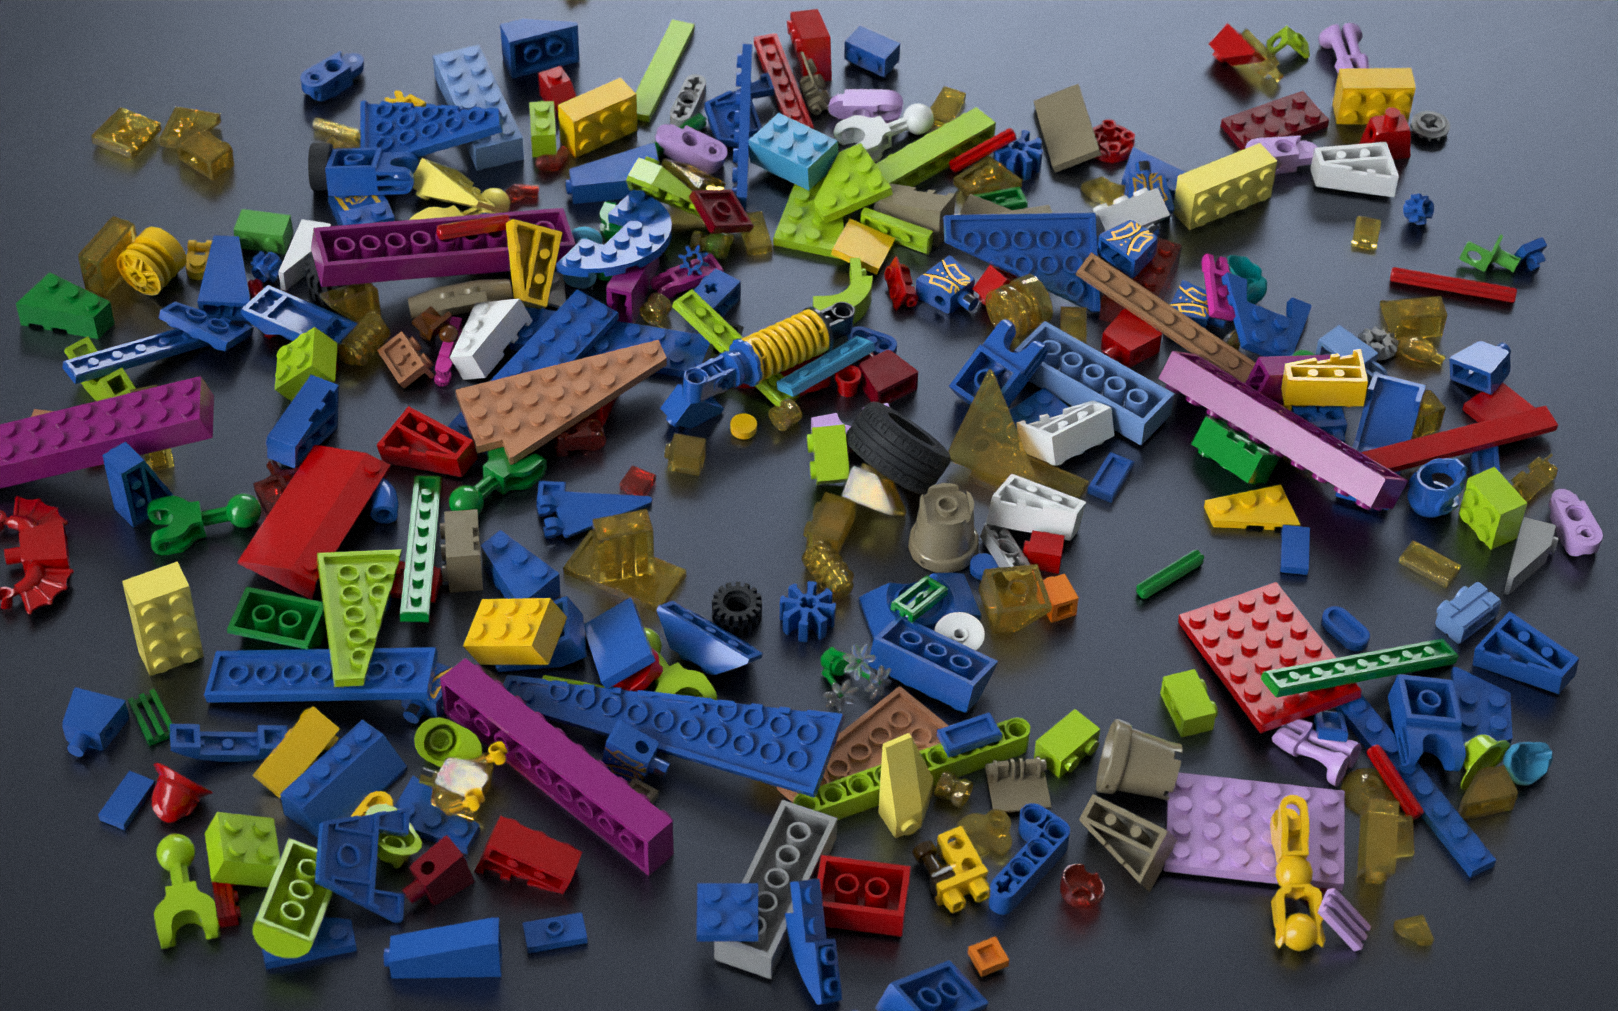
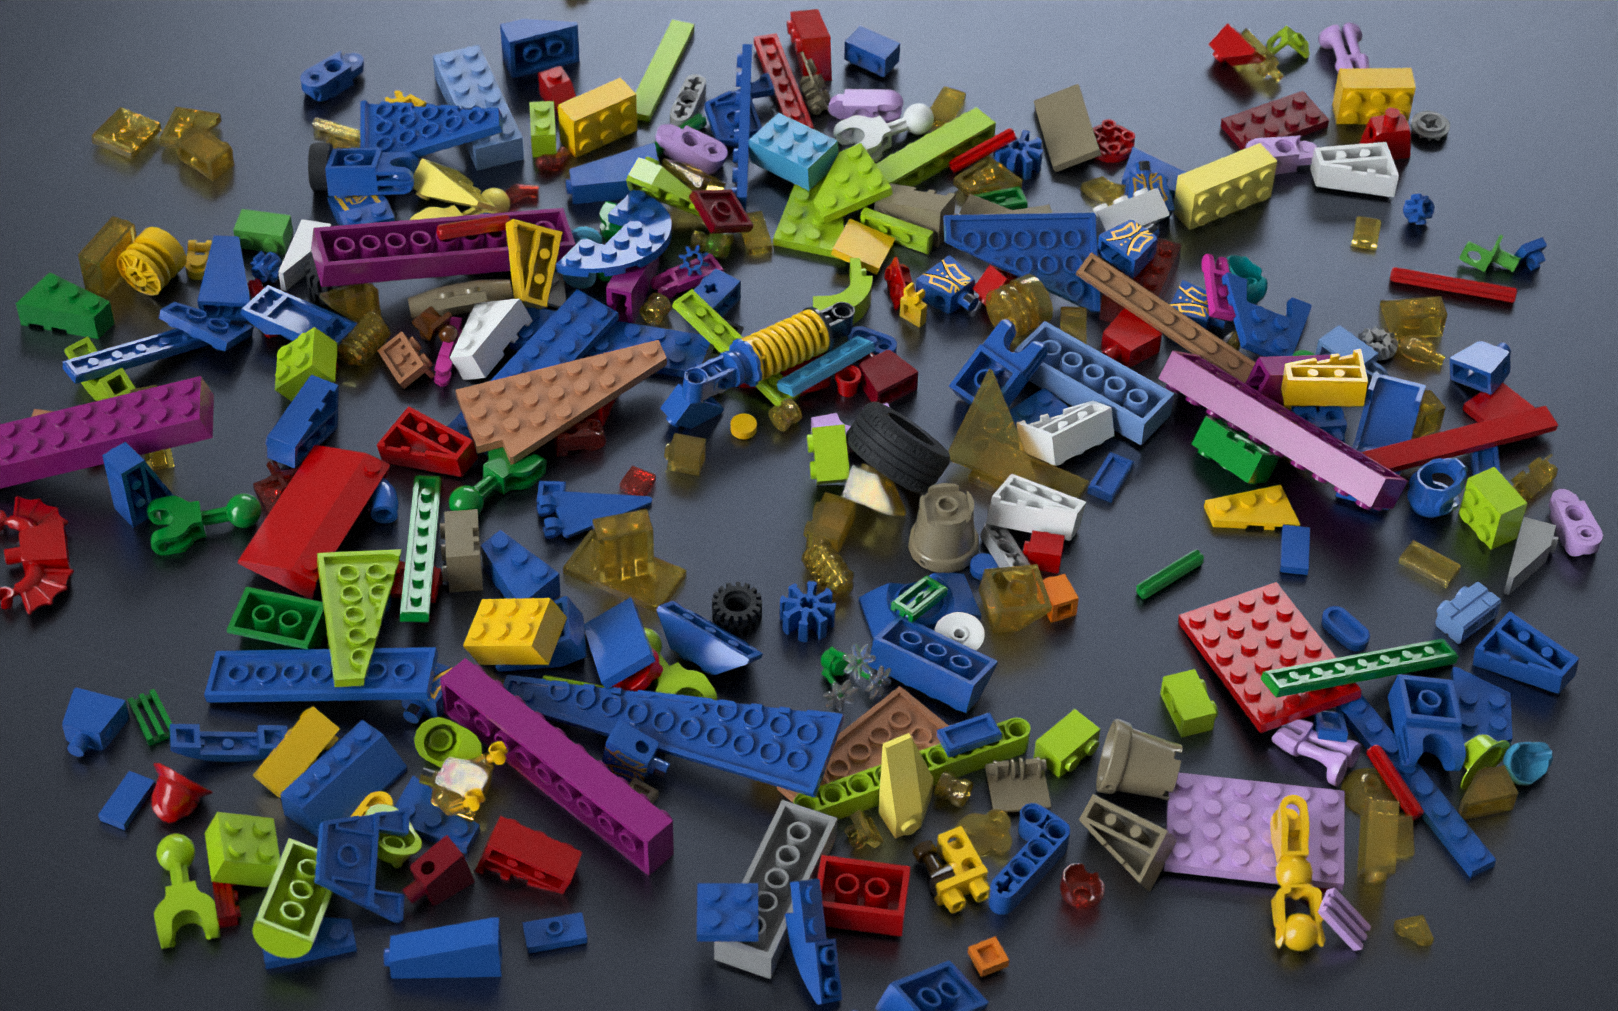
(163, 618): light yellow brick -> none
(866, 831): none -> clear yellow tile
(912, 306): none -> yellow plate

